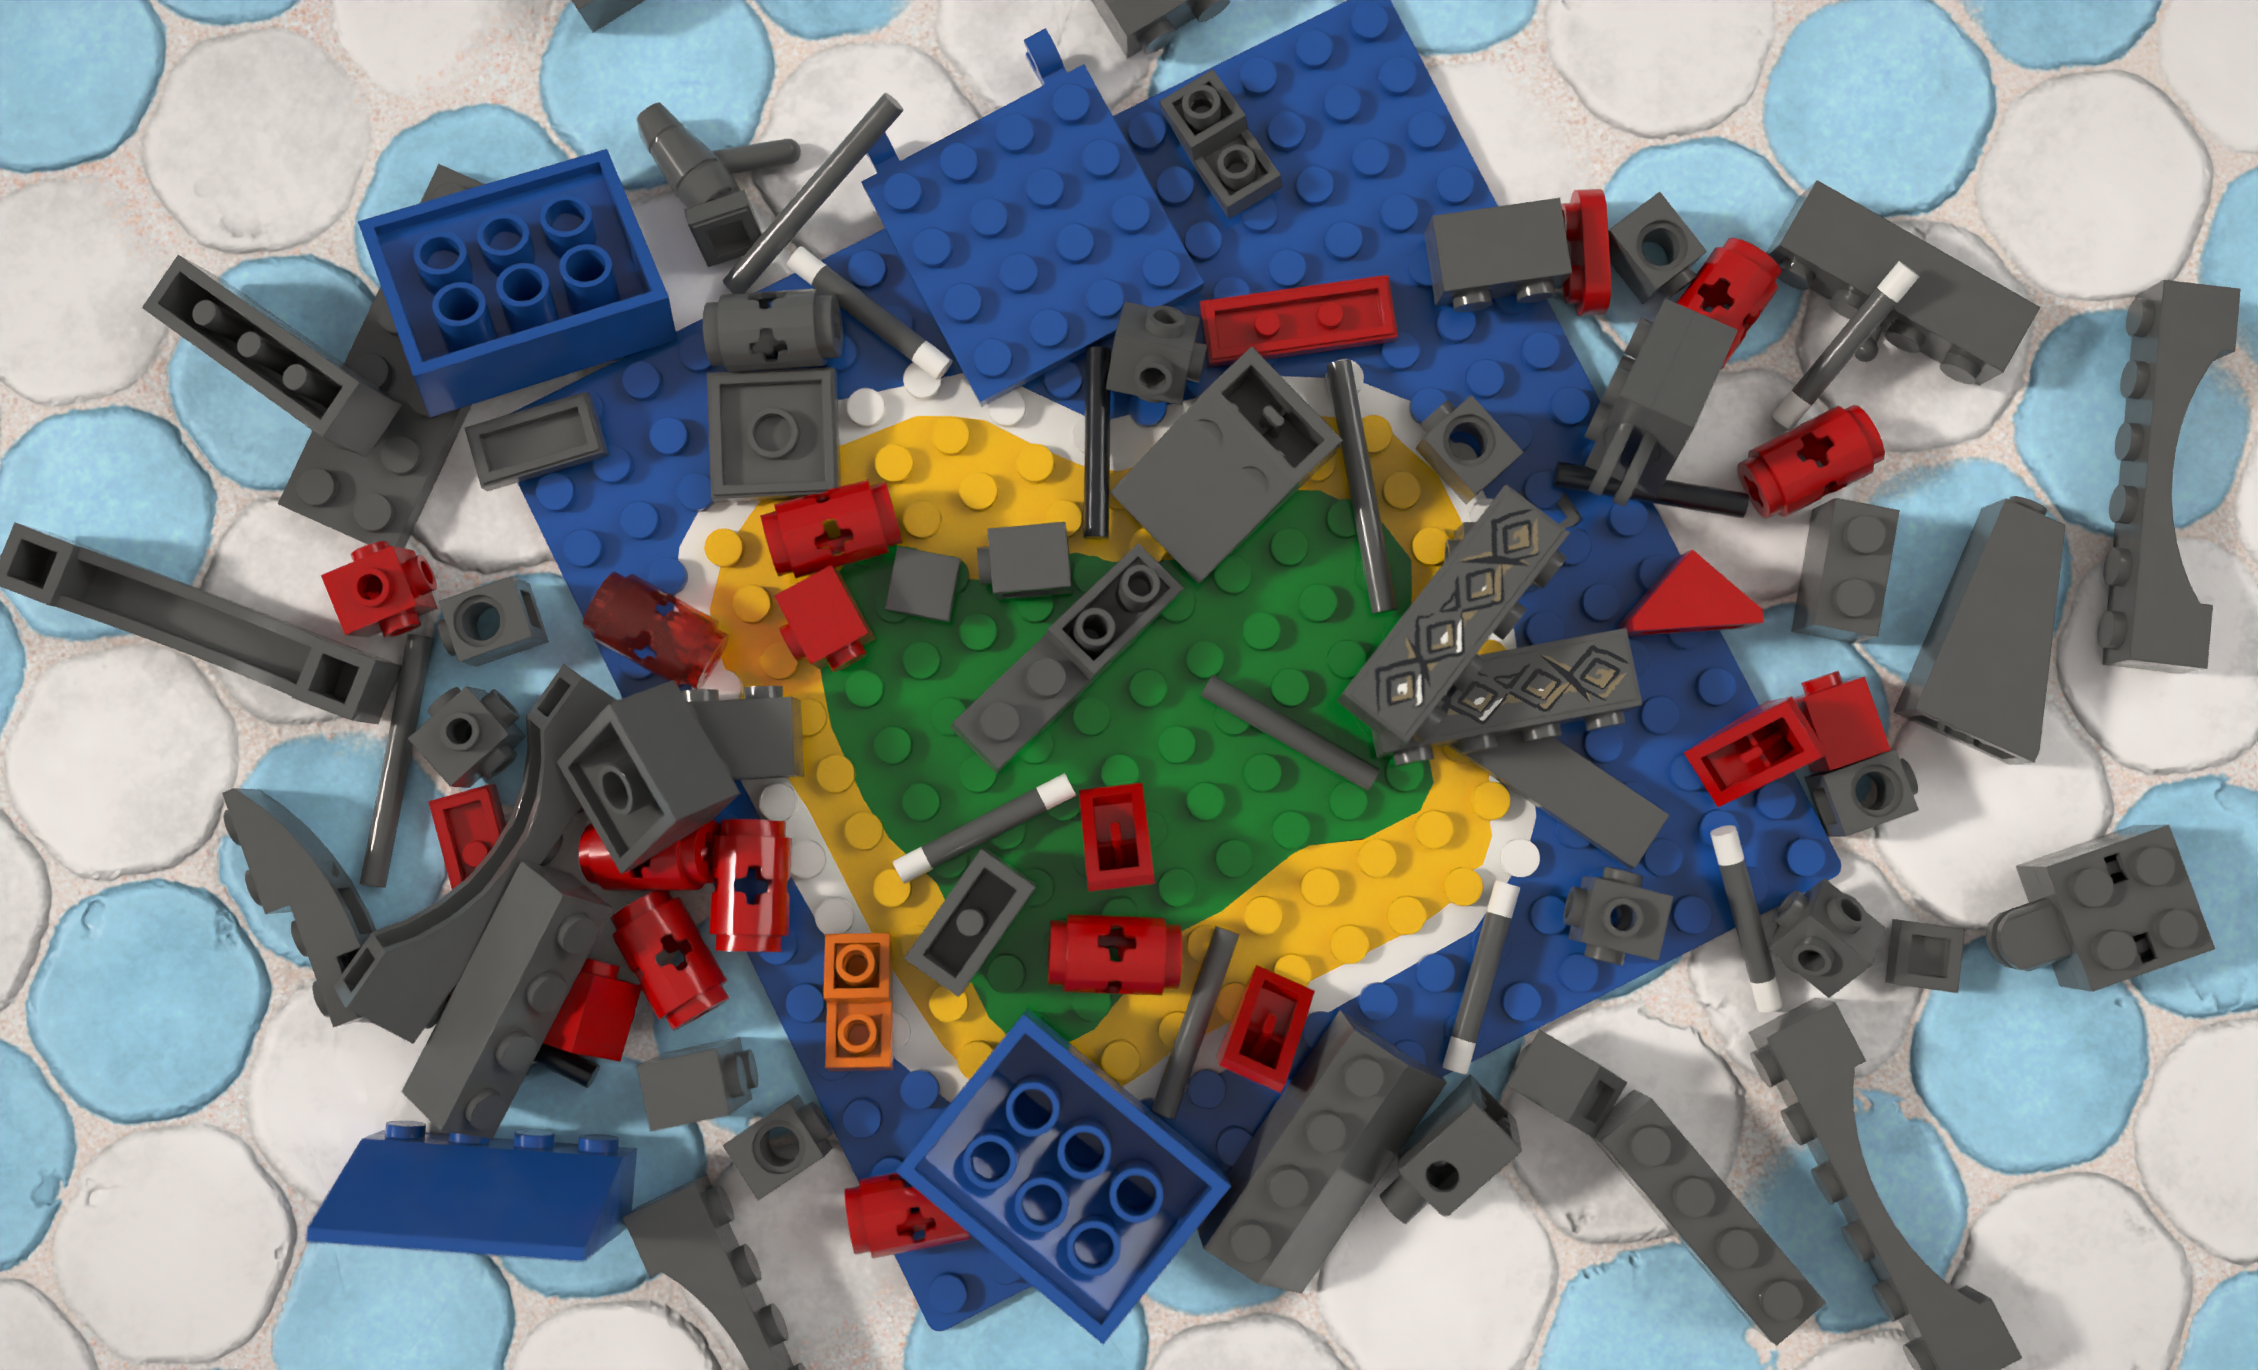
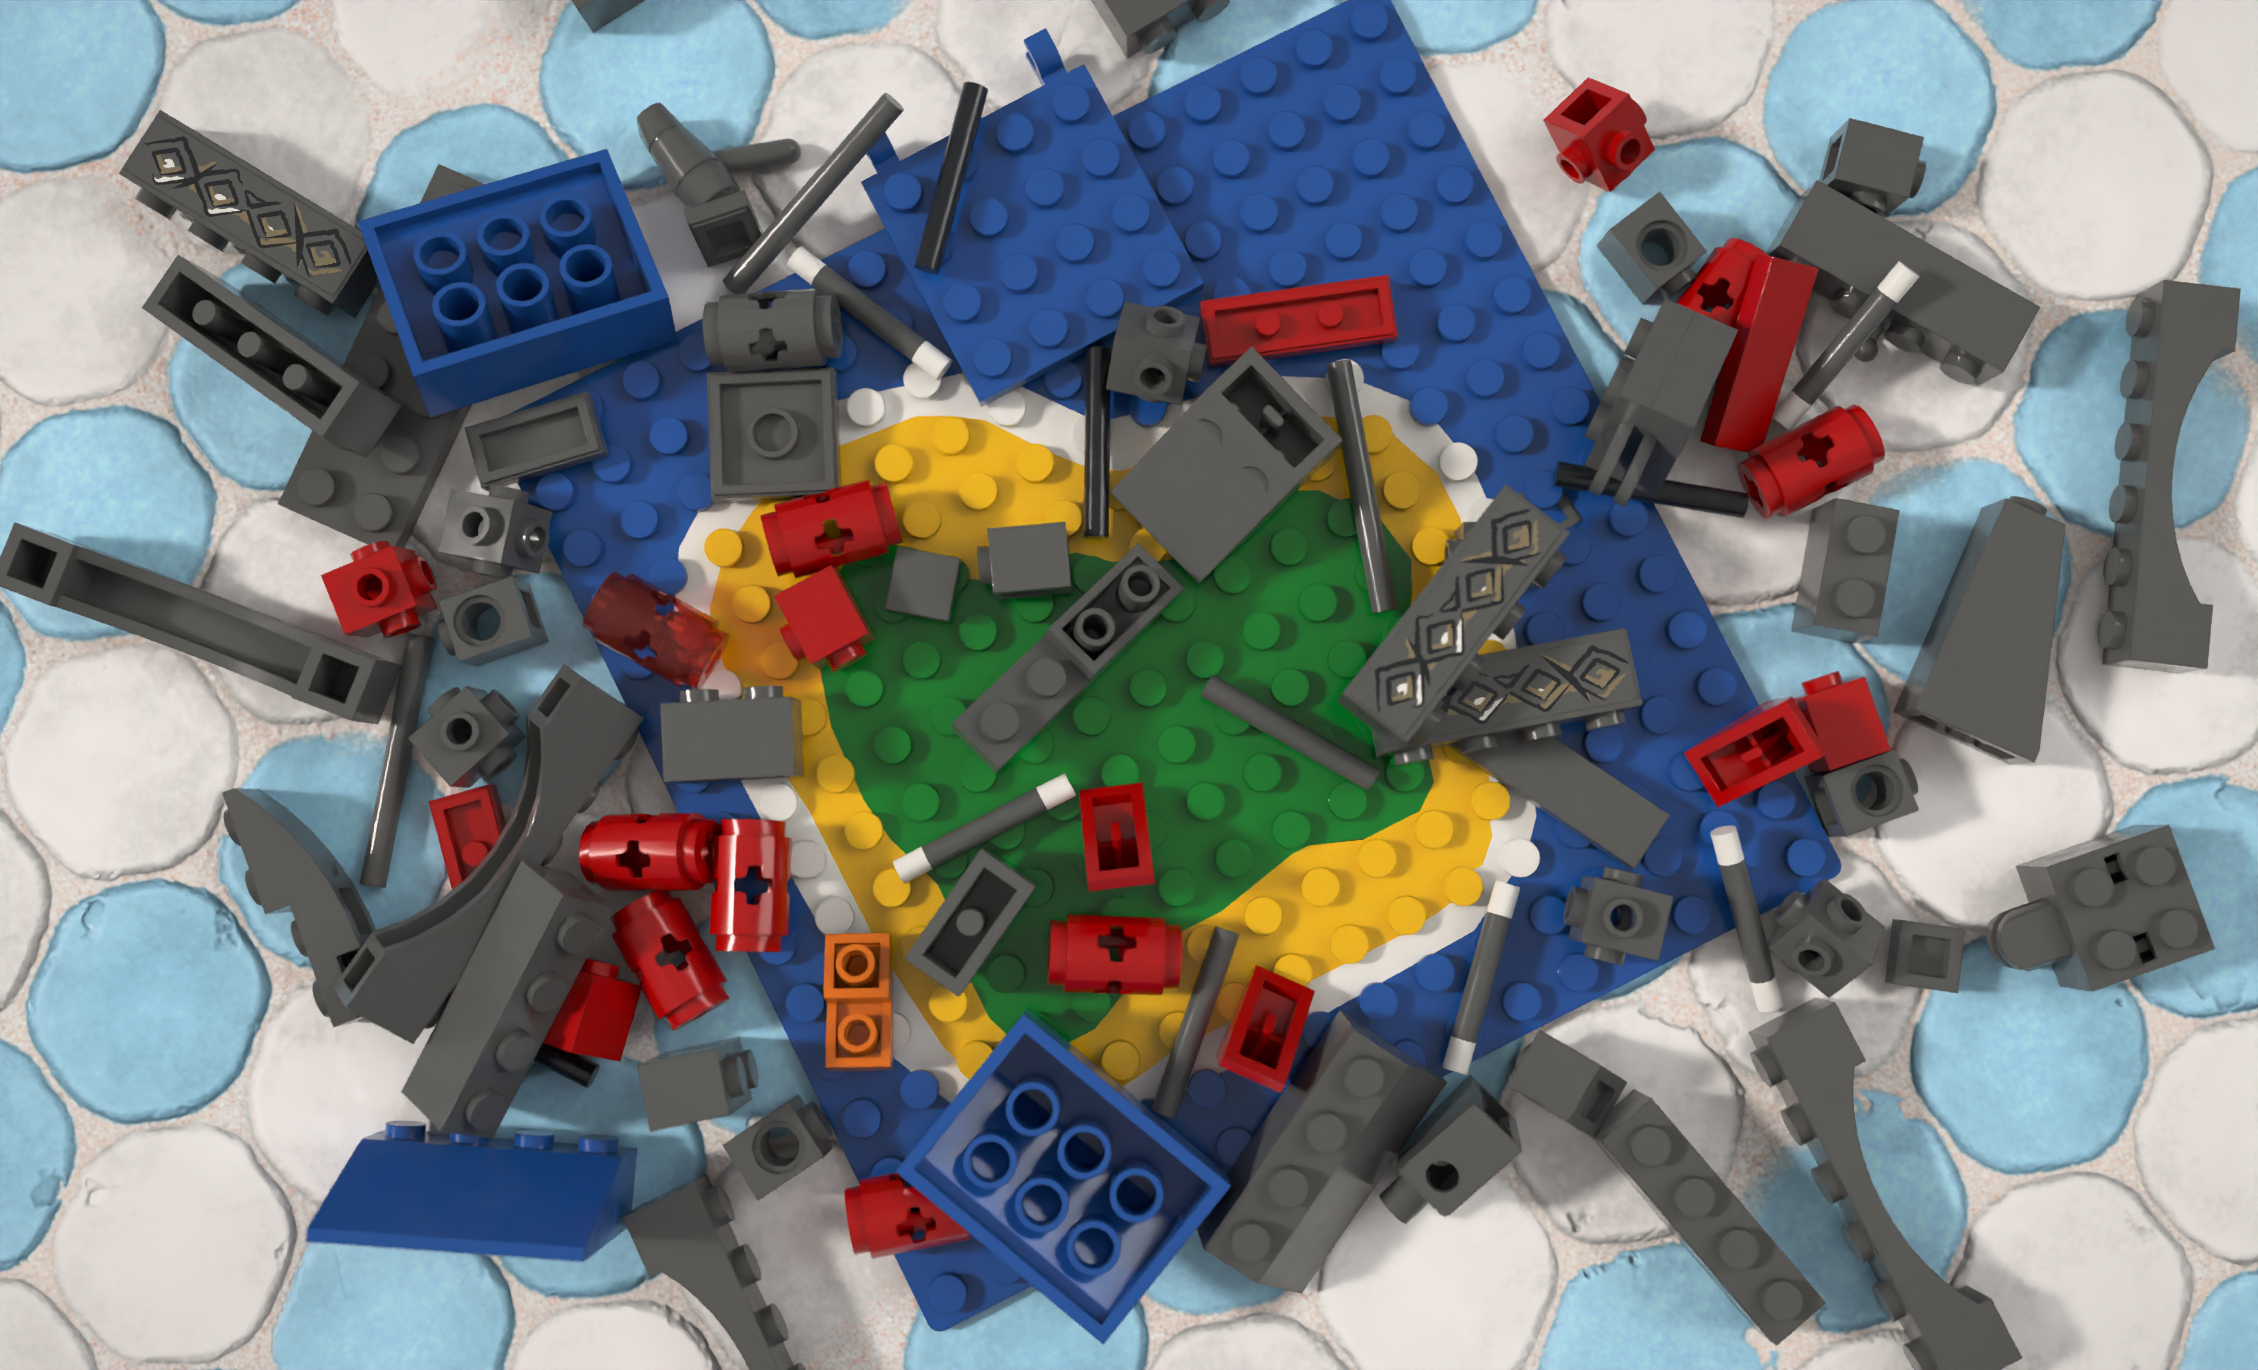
(253, 212): none -> dark grey brick
(496, 531): none -> dark grey brick
(647, 774): dark grey slope -> none
(951, 178): none -> black bar
(1220, 144): dark grey slope -> none
(1466, 477): dark grey brick -> none
(1498, 254): dark grey brick -> none
(1589, 250): red plate -> none
(1599, 135): none -> red brick
(1691, 599): red slope -> none
(1759, 353): none -> red tile
(1874, 165): none -> dark grey brick

